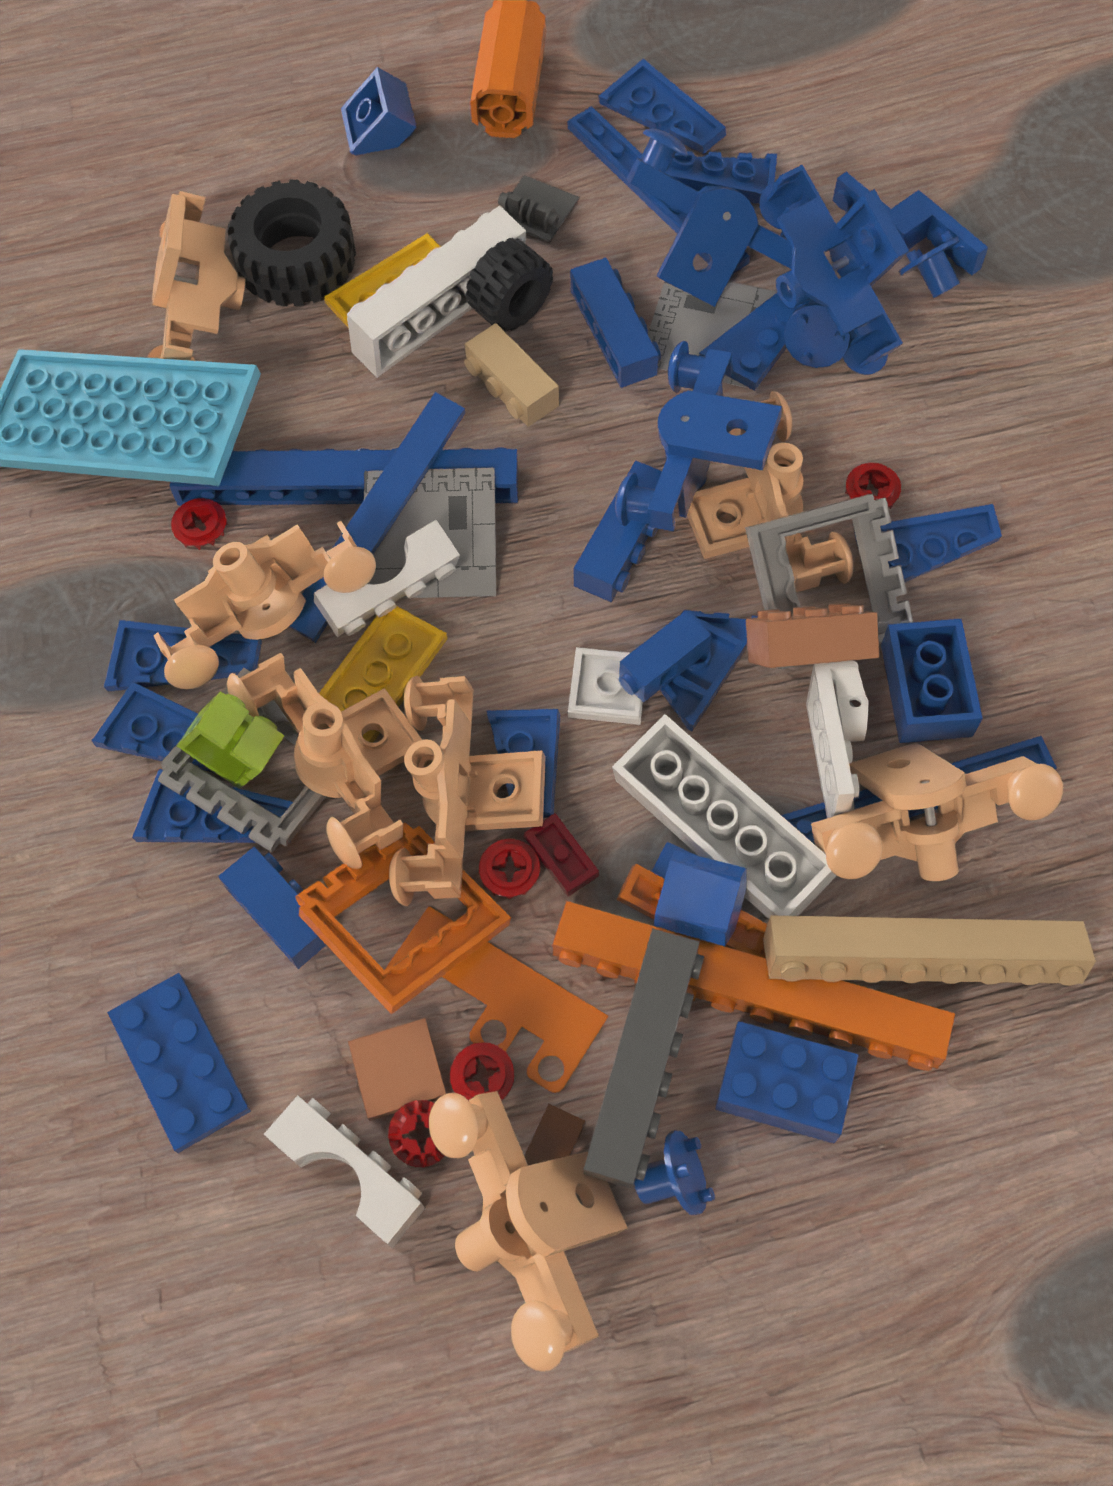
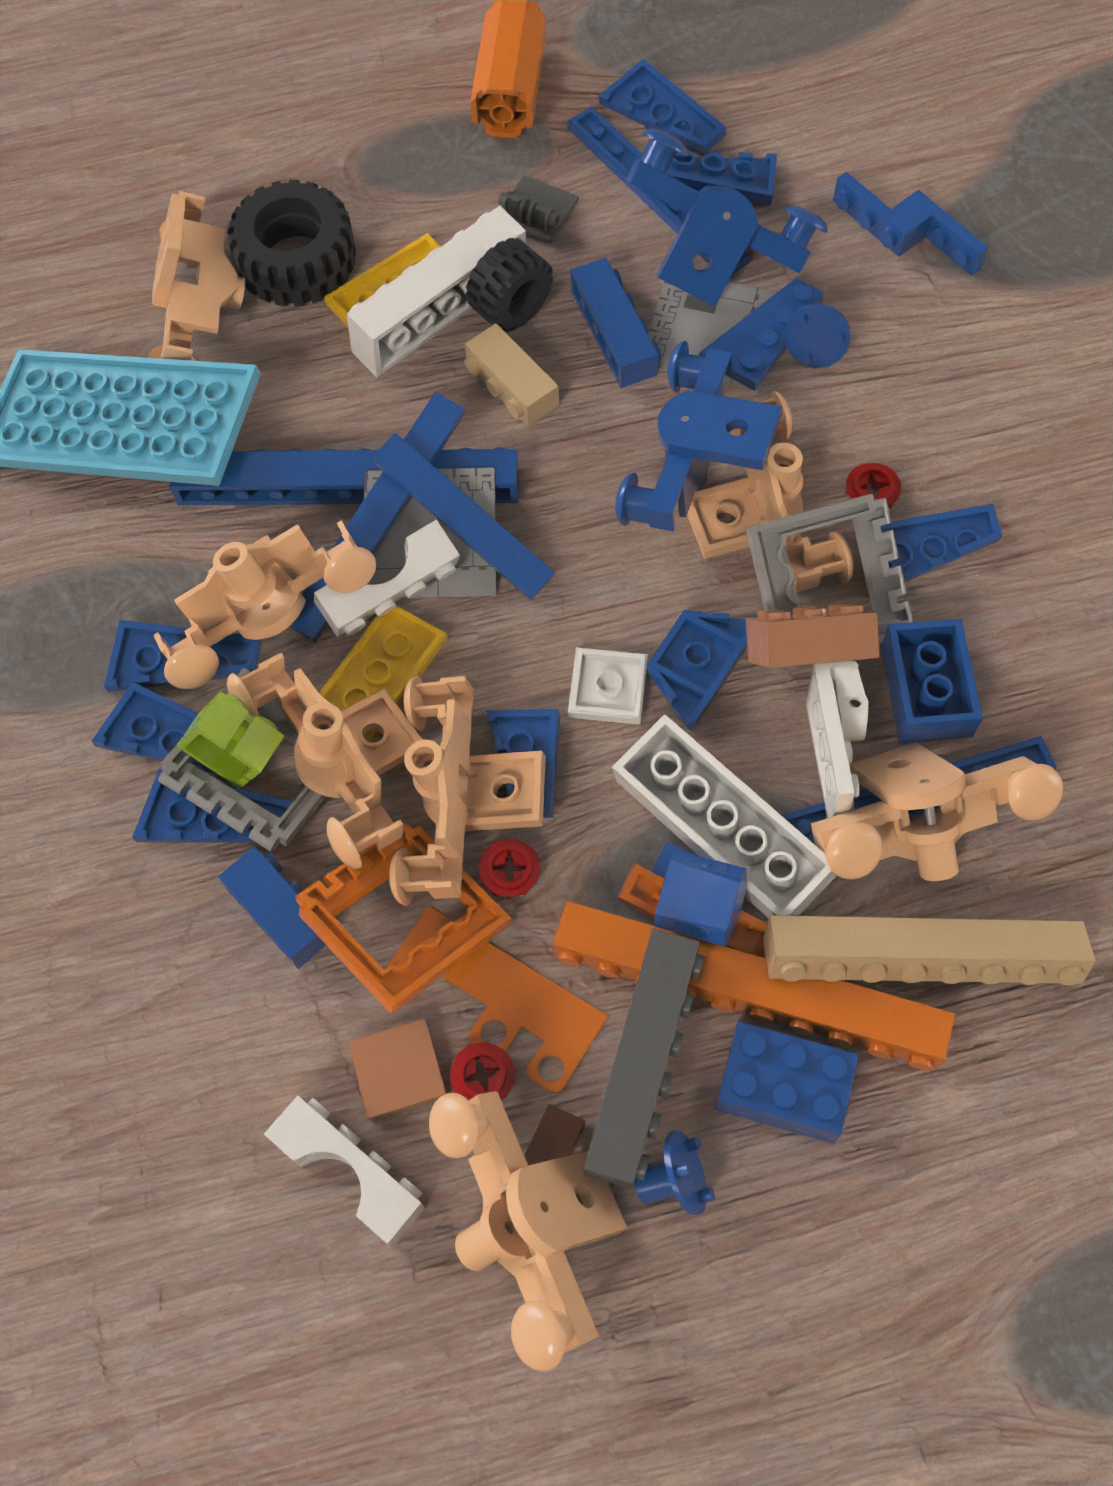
(178, 1062): blue plate -> none
(207, 512): red gear -> none
(378, 114): blue slope -> none
(406, 1148): red gear -> none
(462, 516): none -> blue tile
(561, 855): dark red plate -> none
(614, 547): blue brick -> none
(664, 656): blue brick -> none
(862, 251): blue piece -> none
(934, 266): blue piece -> none

